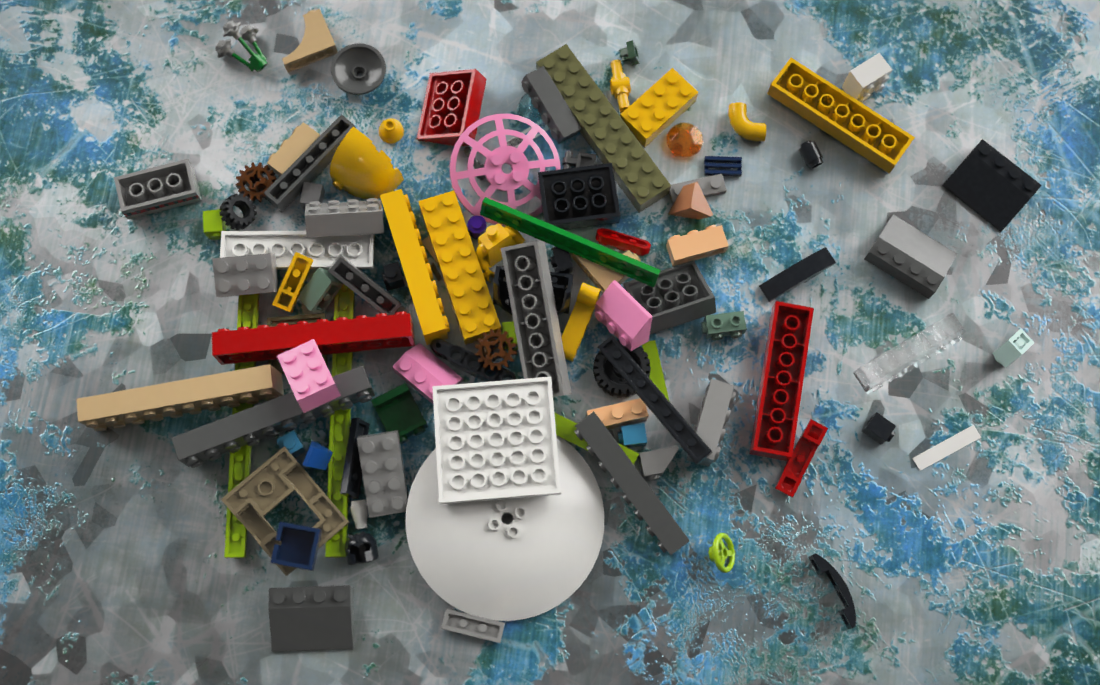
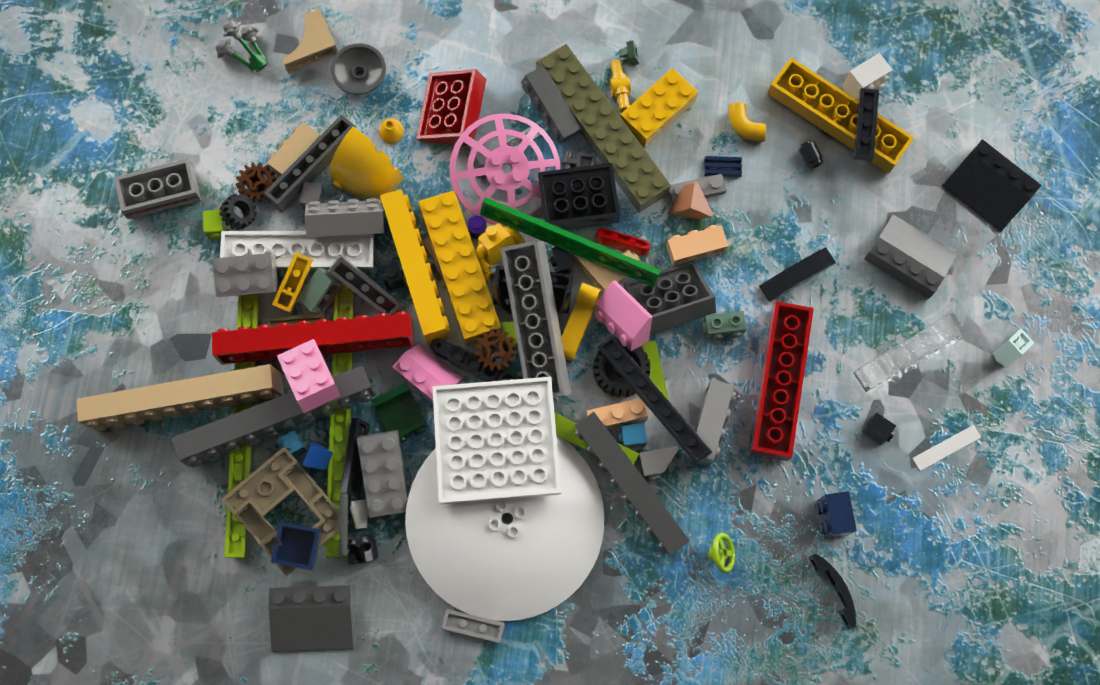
(343, 545): none -> dark grey bar
(684, 140): clear orange dish -> none
(802, 455): red slope -> none
(836, 515): none -> dark blue piece
(866, 124): none -> black plate

